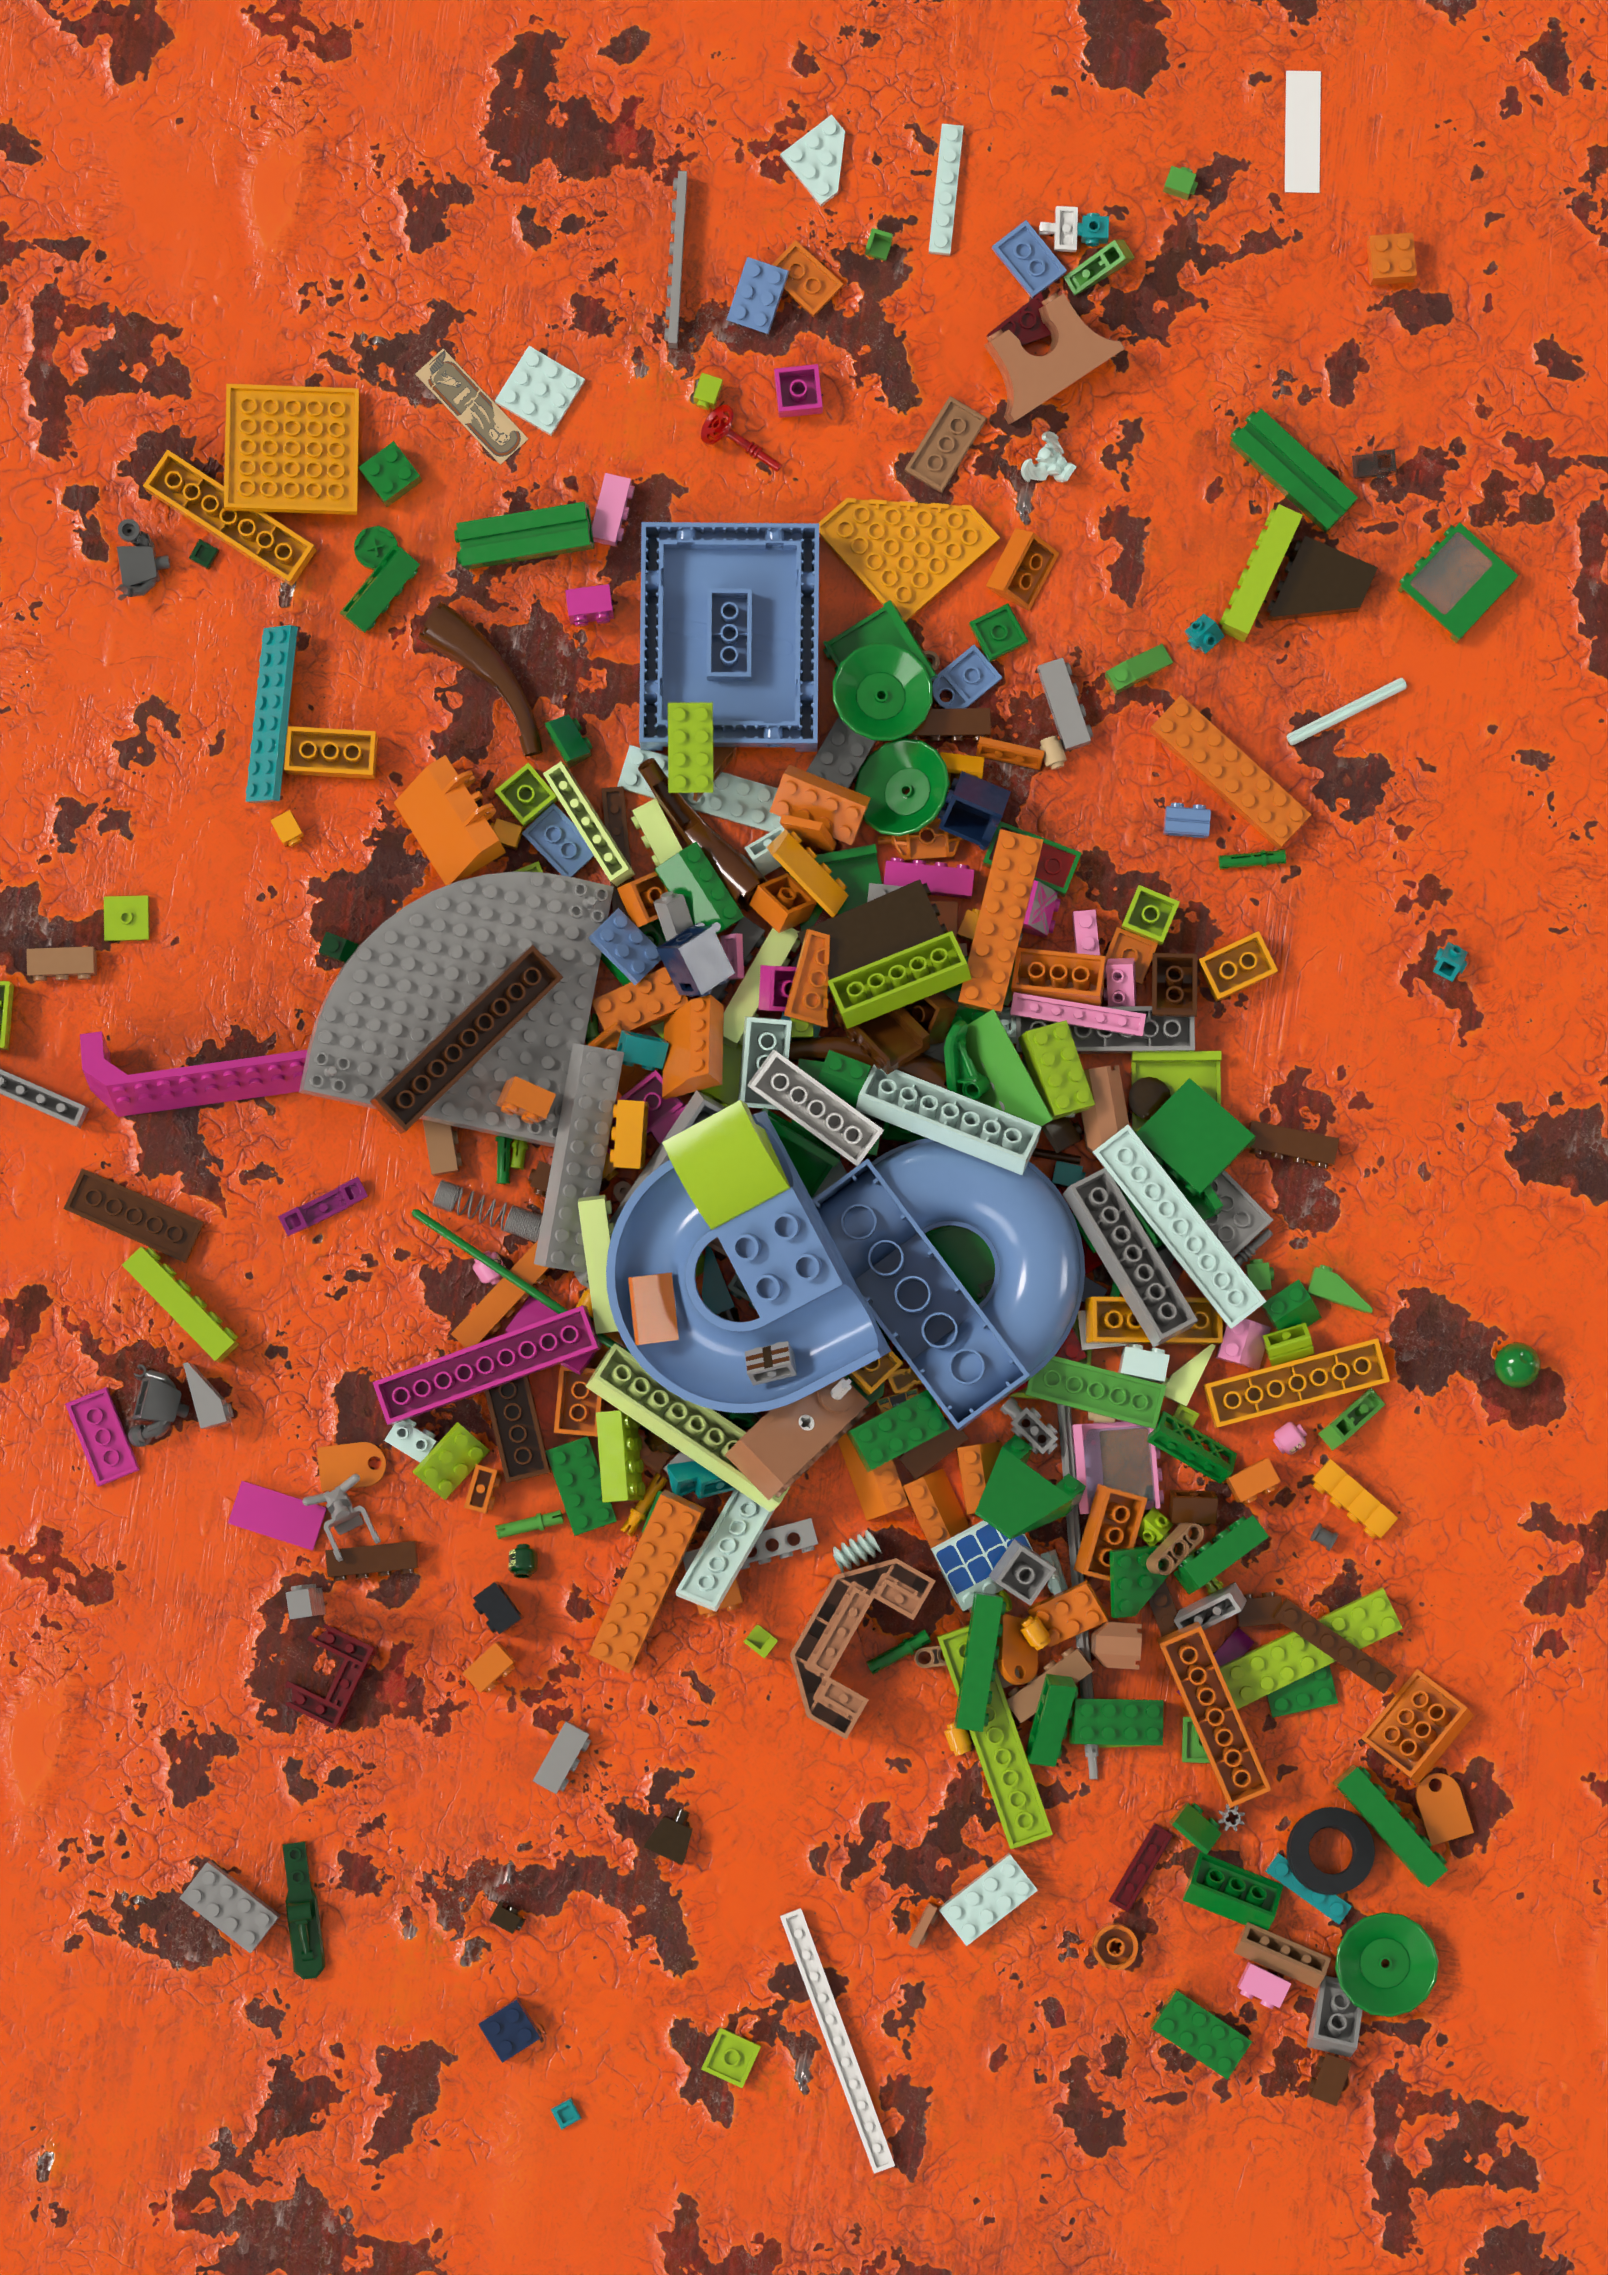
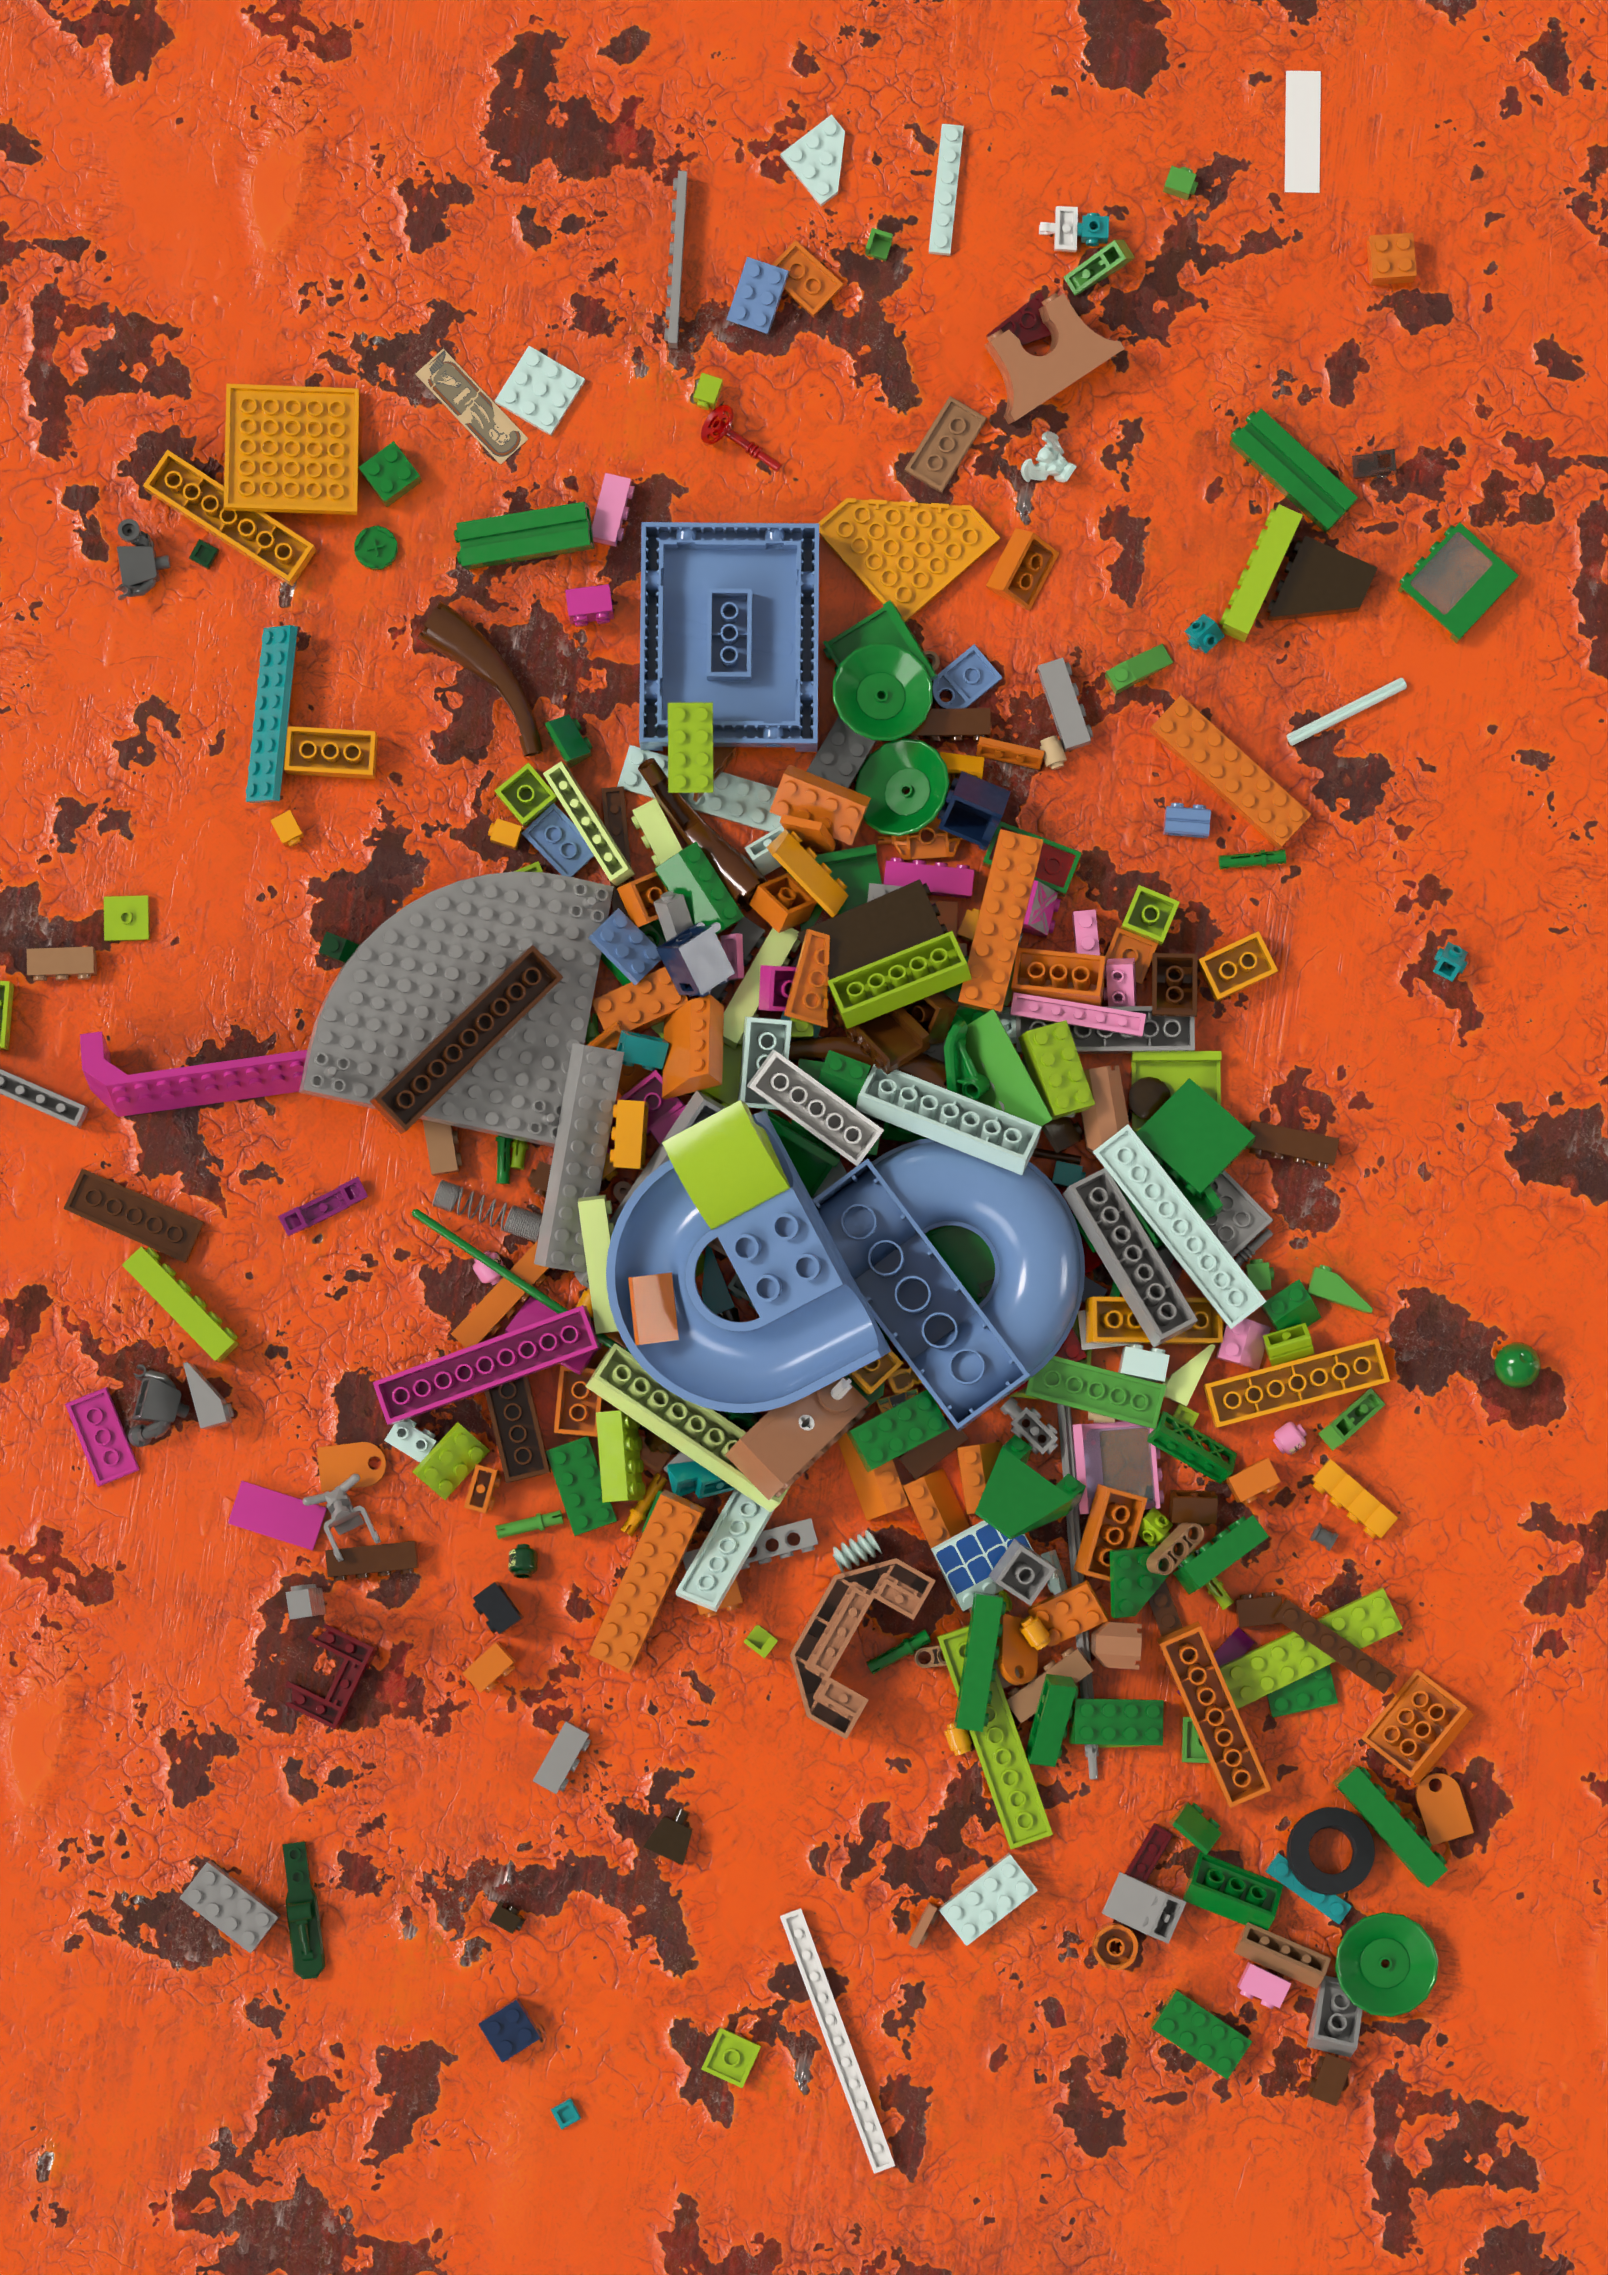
(380, 589): green brick -> none
(449, 821): orange piece -> none
(525, 1100): orange brick -> none
(770, 1363): light grey brick -> none
(798, 391): dark pink brick -> none
(998, 632): green plate -> none
(1029, 259): medium blue plate -> none
(1144, 1907): none -> light grey slope
(1212, 1608): light grey brick -> none
(1237, 1820): light grey gear -> none

